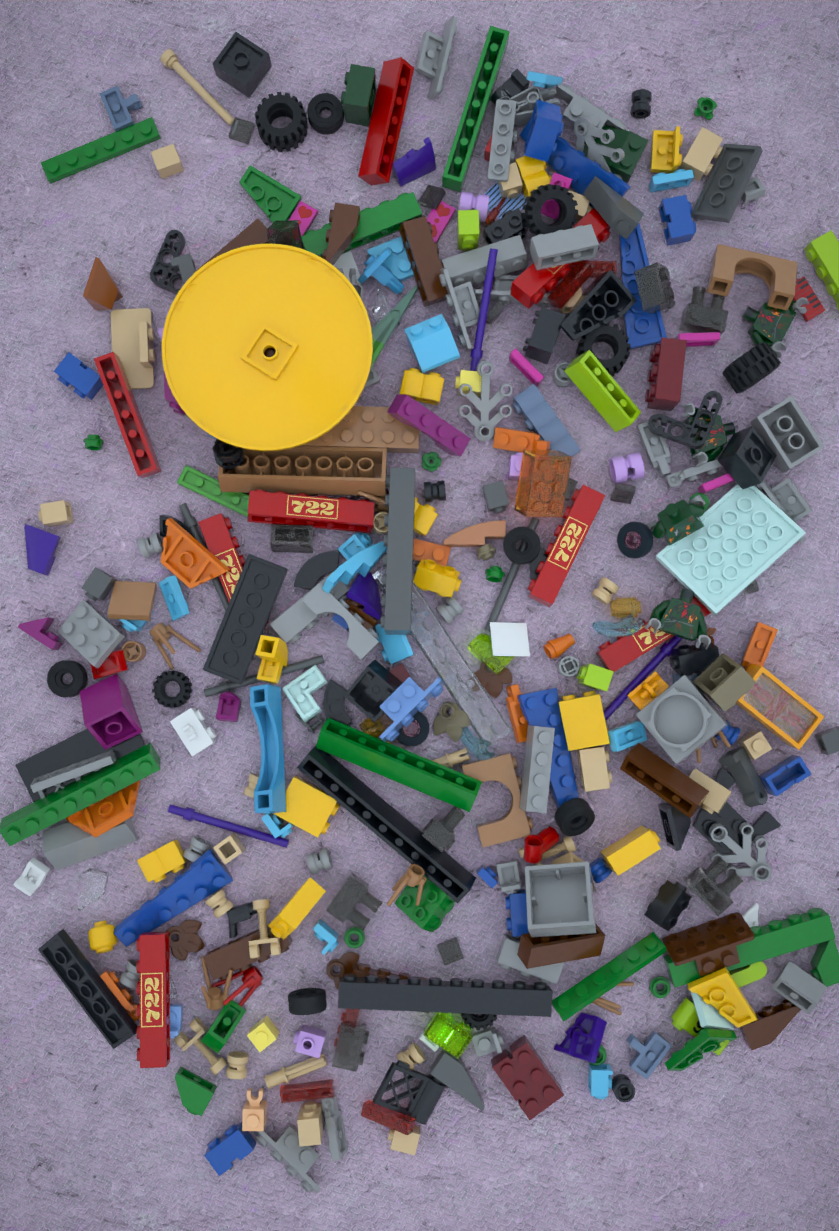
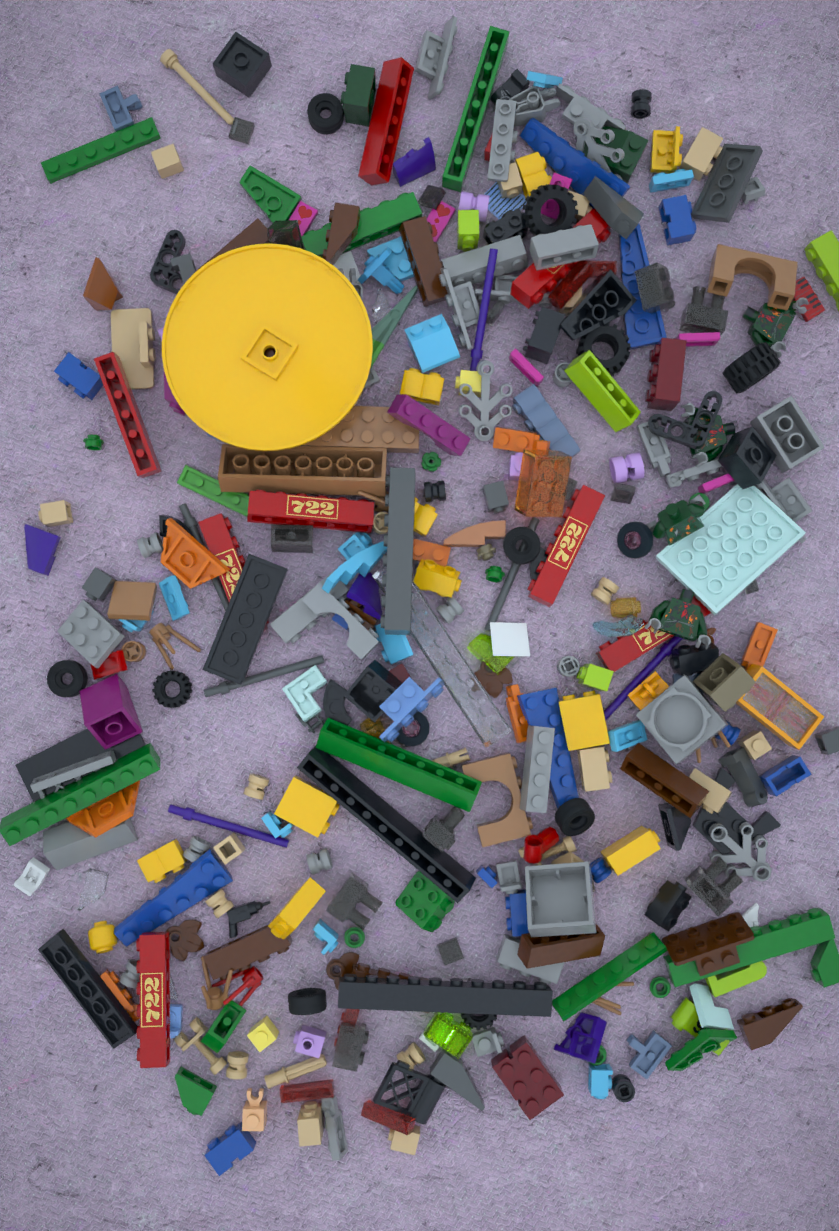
(38, 630): magenta slope -> none
(194, 731): white brick -> none
(227, 453): black wheel -> none
(228, 707): magenta plate -> none
(261, 907): tan bar -> none
(270, 788): dark azure arch -> none
(274, 656): yellow brick -> none
(276, 107): black tyre -> none
(295, 1158): light grey bracket -> none
(316, 568): black tile -> none
(411, 877): medium nougat plant -> none
(451, 724): dark tan plate -> none
(475, 745): clear light blue piece -> none
(494, 213): clear red piece -> none
(545, 126): blue brick -> none
(556, 647): orange cone -> none
(707, 103): green plate -> none
(724, 994): yellow wing -> none
(799, 987): light grey brick -> none

